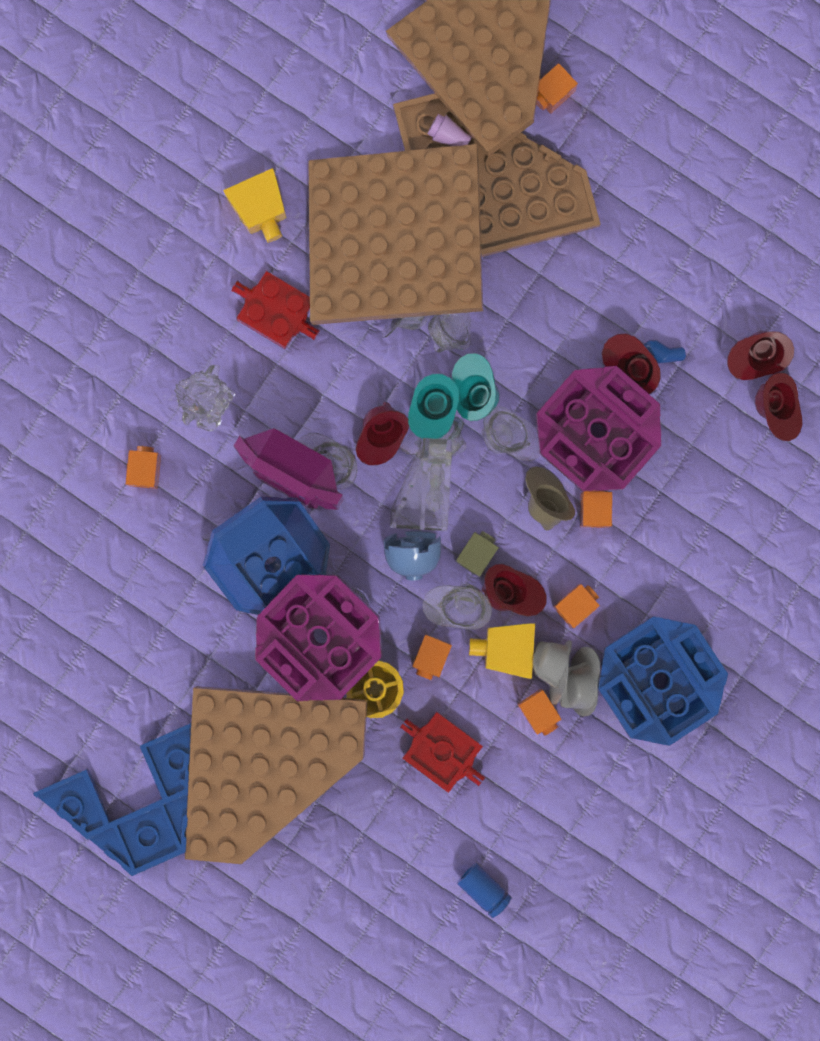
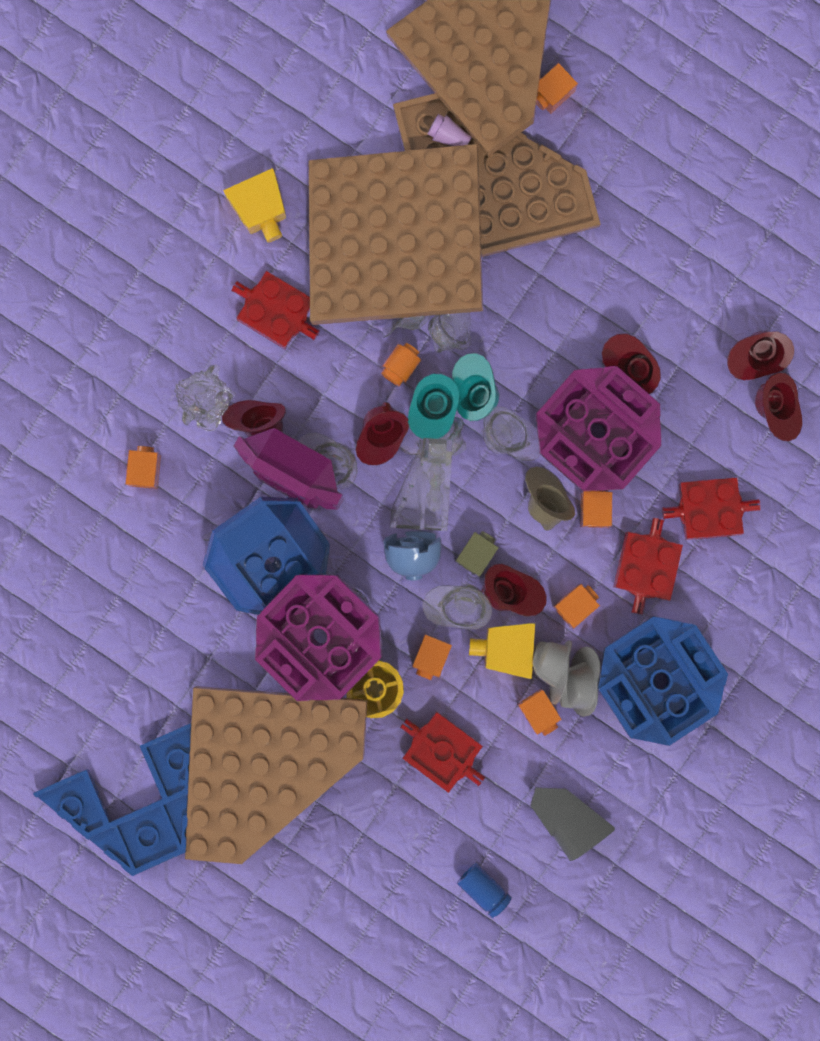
(254, 416): none -> dark red piece
(401, 364): none -> orange brick
(569, 820): none -> dark grey panel
(648, 566): none -> red plate
(665, 354): blue arm -> none
(711, 508): none -> red plate

